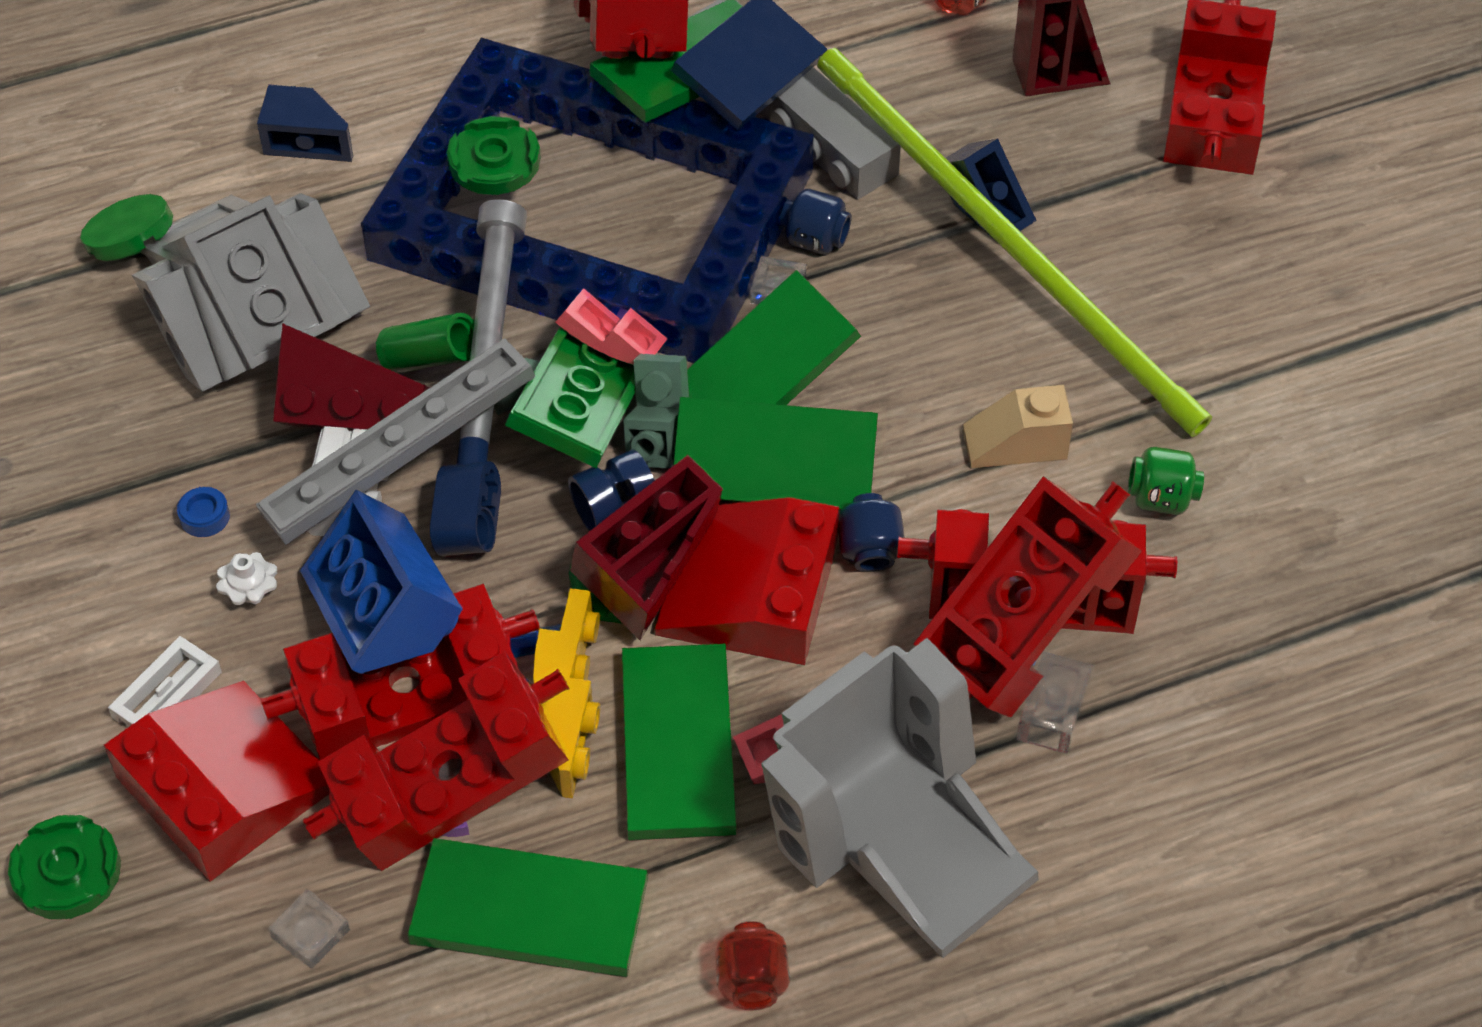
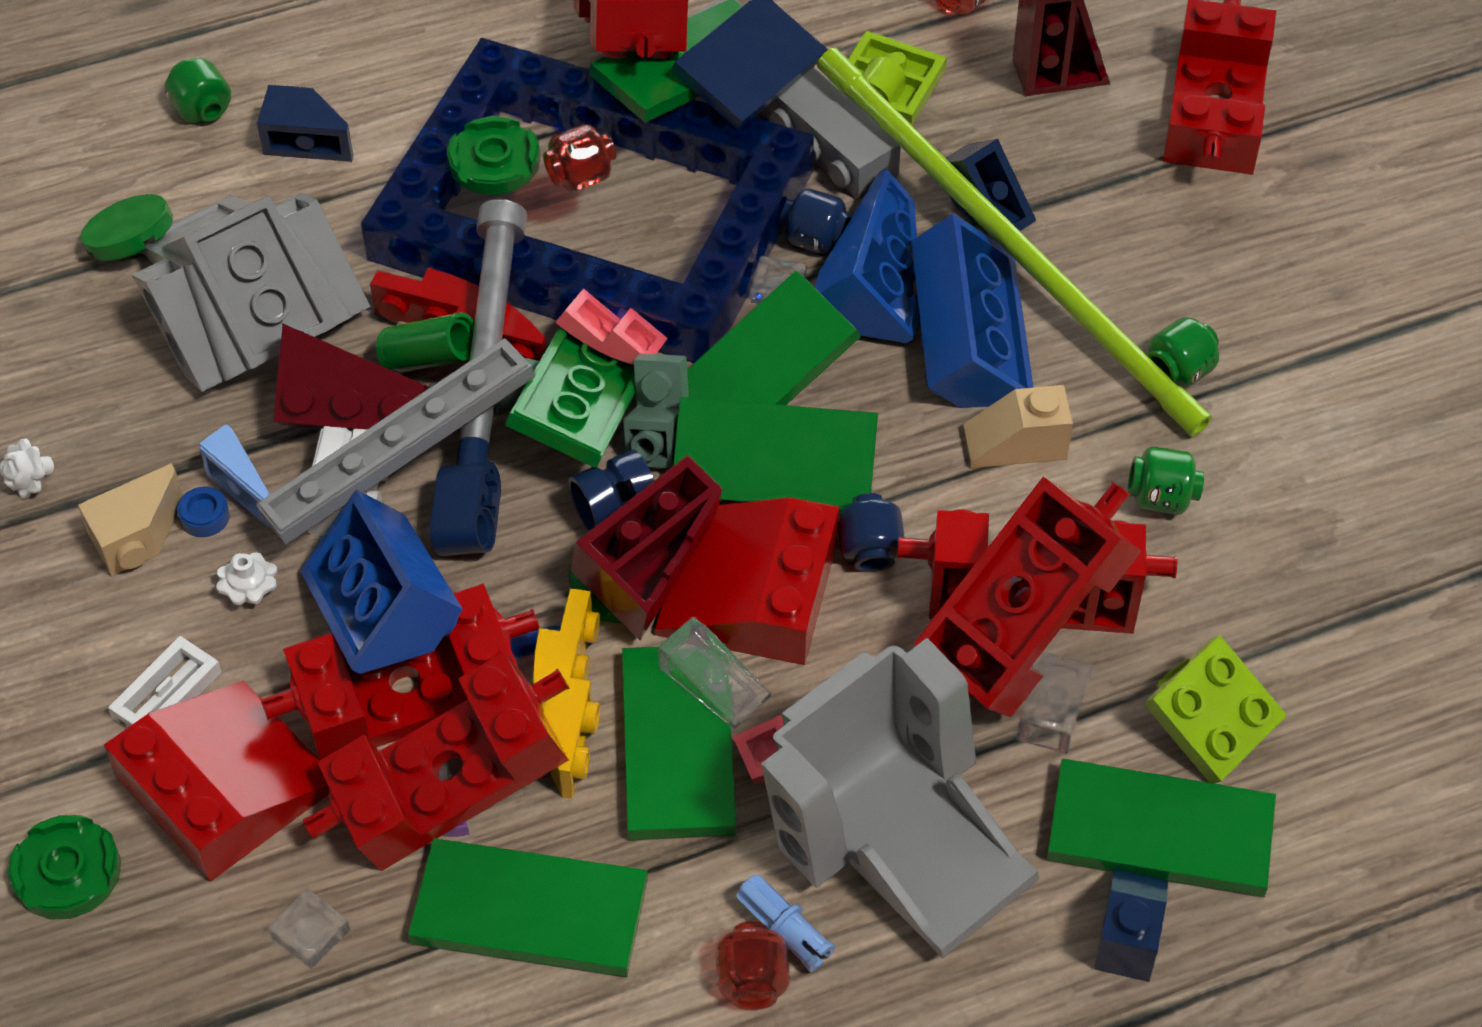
(25, 468): none -> white plant
(133, 519): none -> tan slope
(196, 89): none -> green head
(232, 470): none -> light blue slope
(446, 294): none -> red slope
(579, 158): none -> clear red head
(711, 673): none -> clear slope
(786, 920): none -> light blue axle
(871, 264): none -> blue wedge
(898, 72): none -> lime plate
(969, 315): none -> blue slope
(1132, 925): none -> dark blue slope
(1162, 827): none -> green tile
(1185, 351): none -> green head
(1214, 709): none -> lime plate

